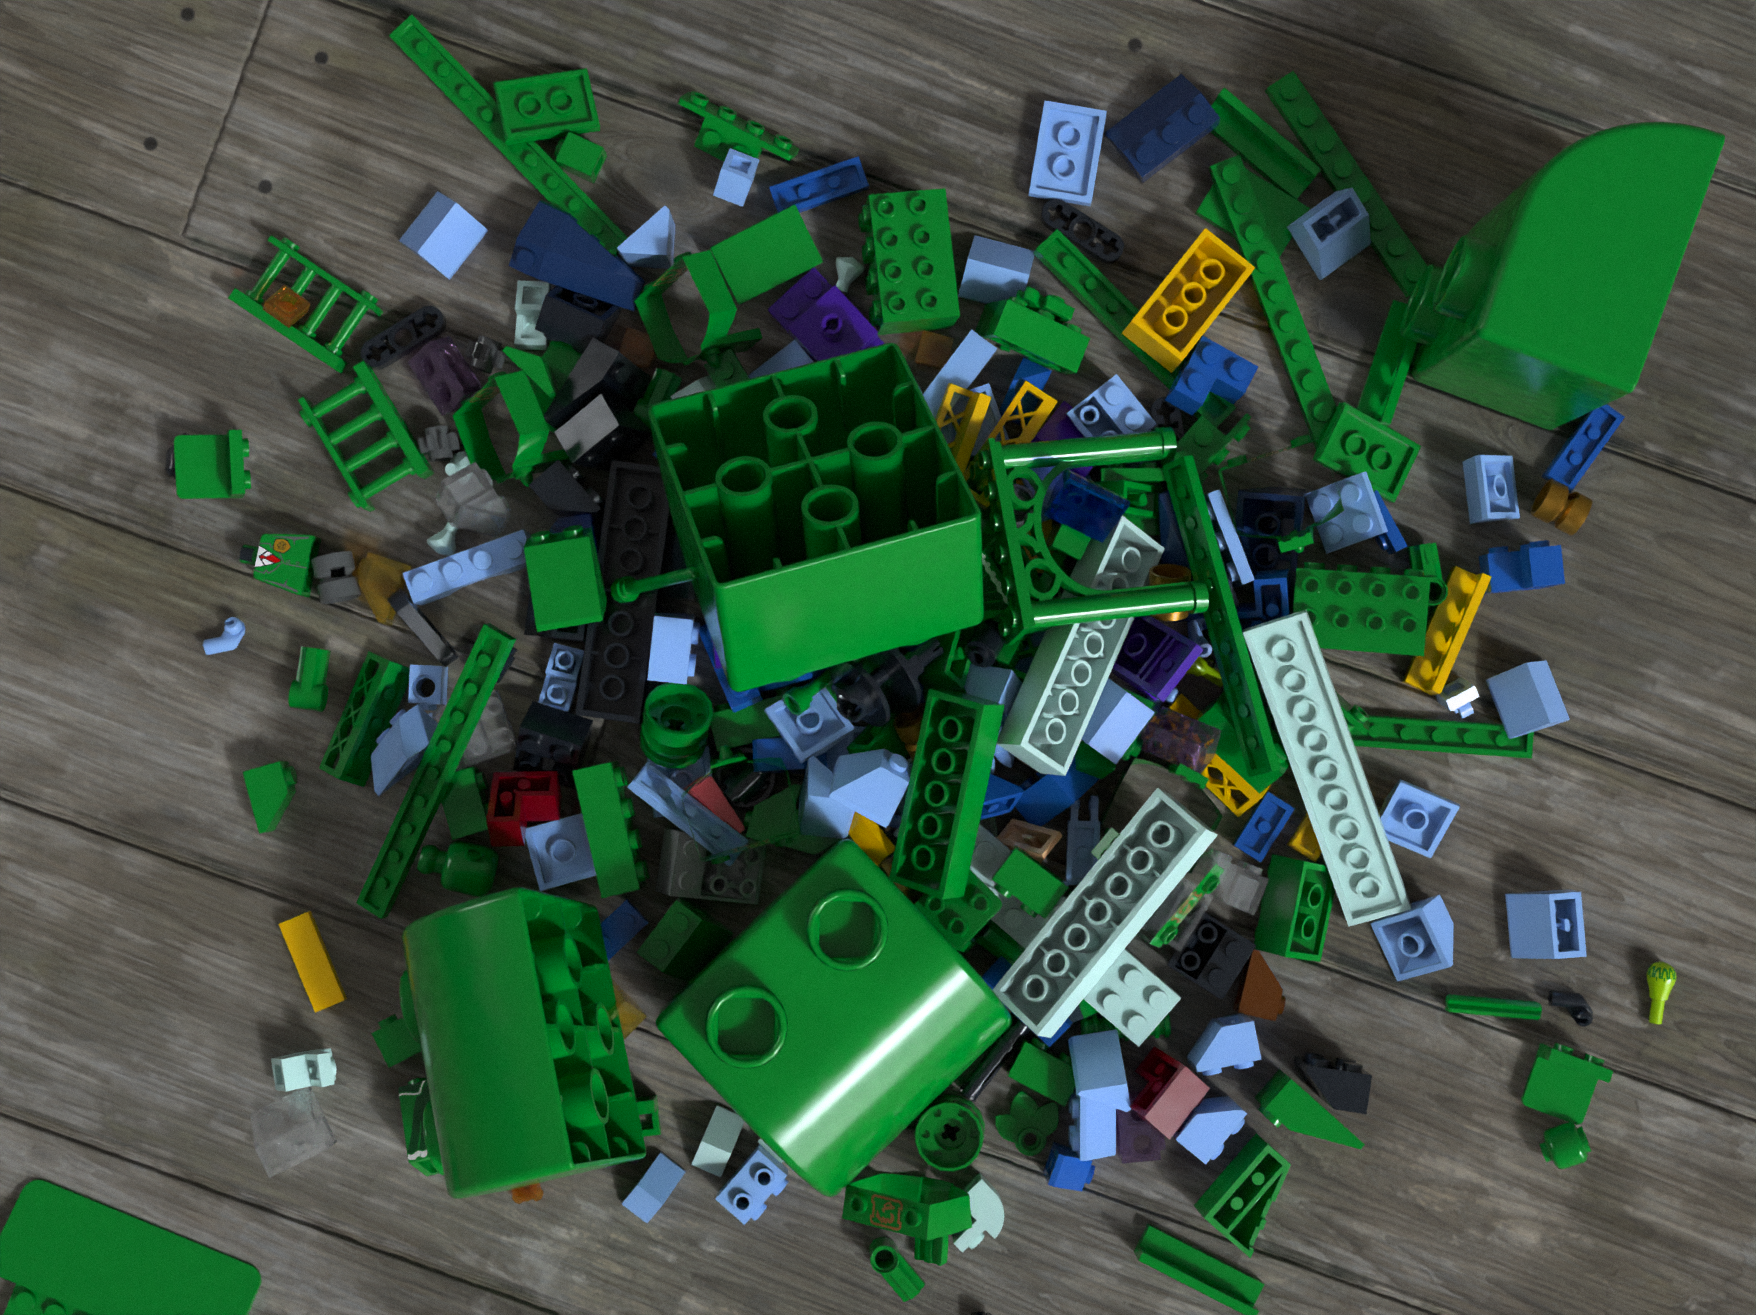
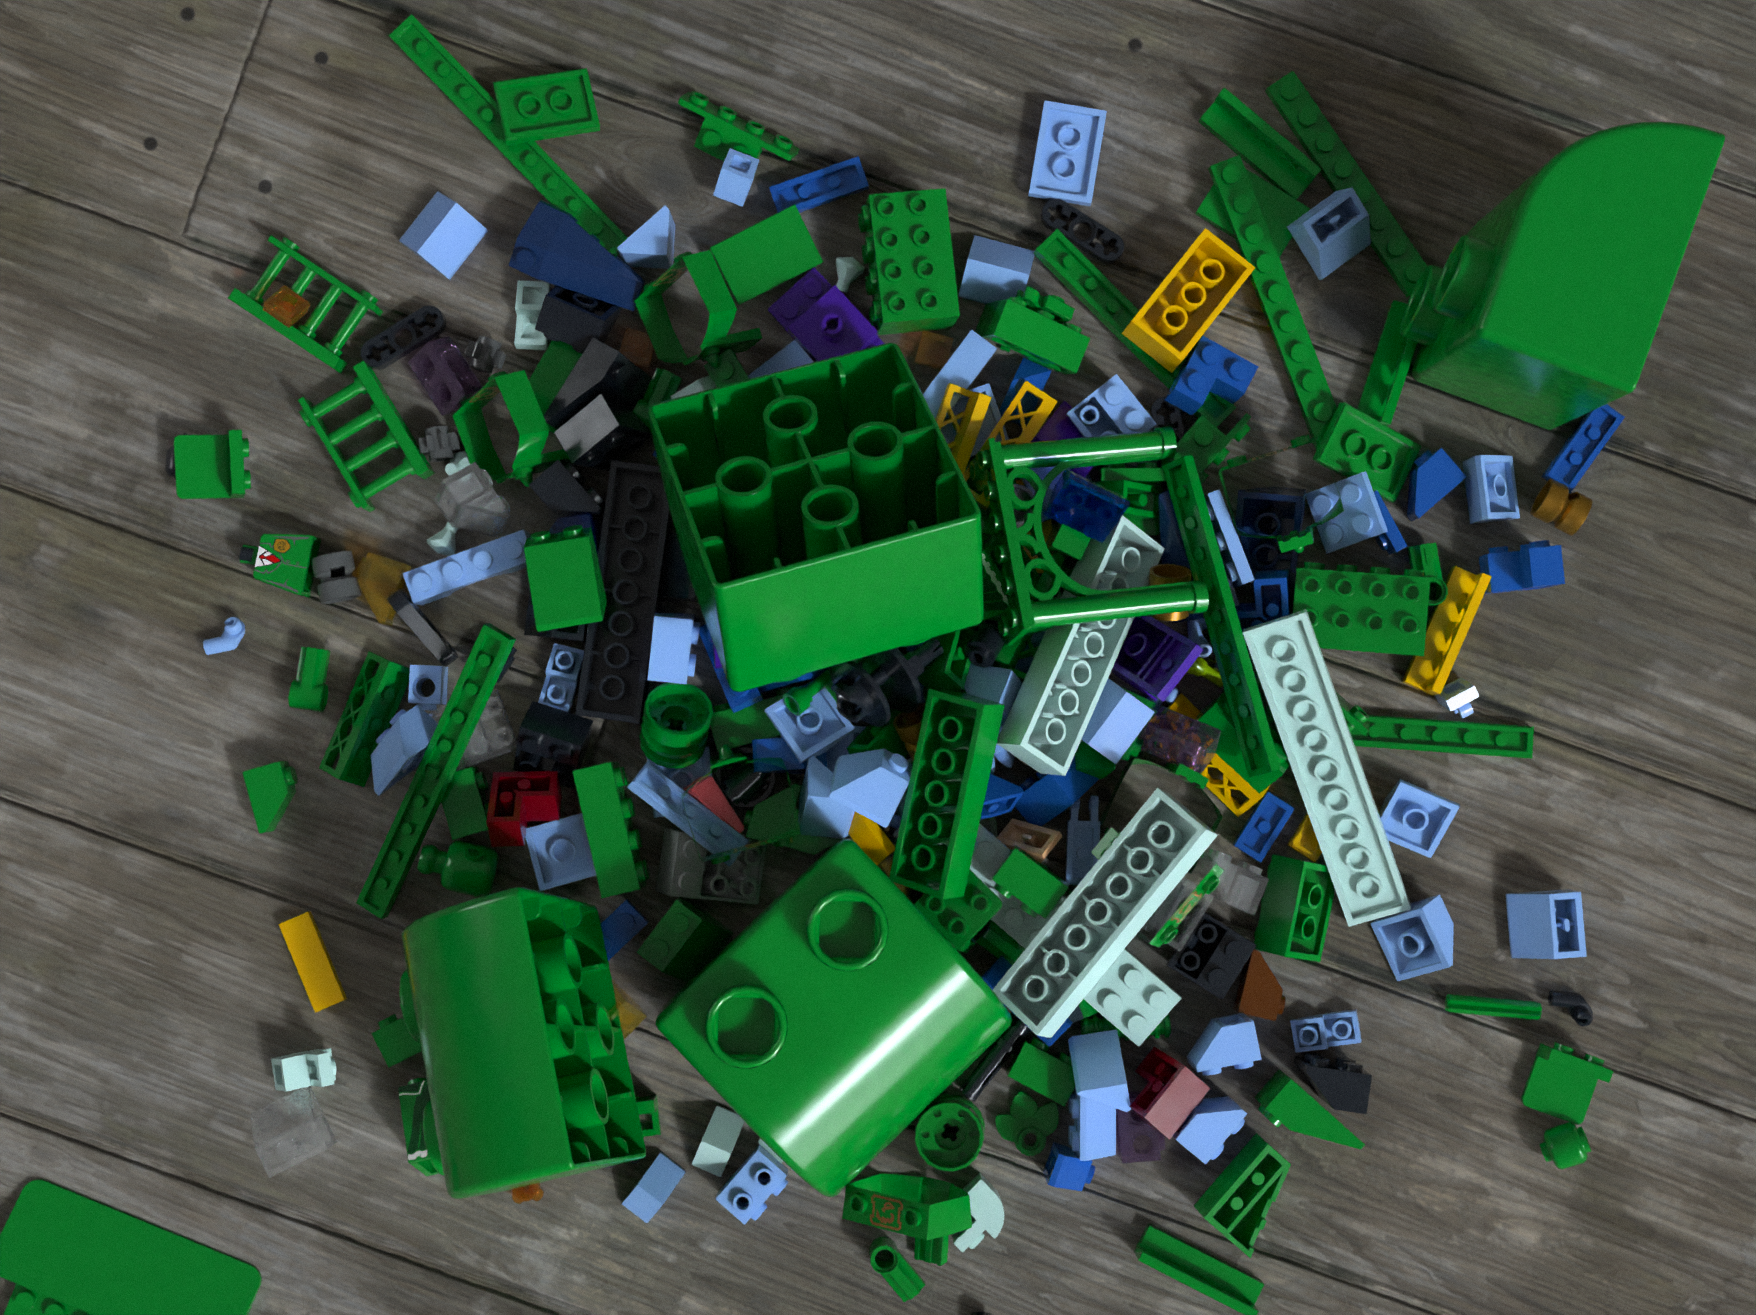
(535, 369): green slope -> none
(580, 157): green brick -> none
(628, 588): green piece -> none
(1163, 127): dark blue slope -> none
(1326, 1030): none -> light blue slope
(1431, 481): none -> blue slope
(1527, 699): light blue slope -> none
(1660, 979): lime piece -> none

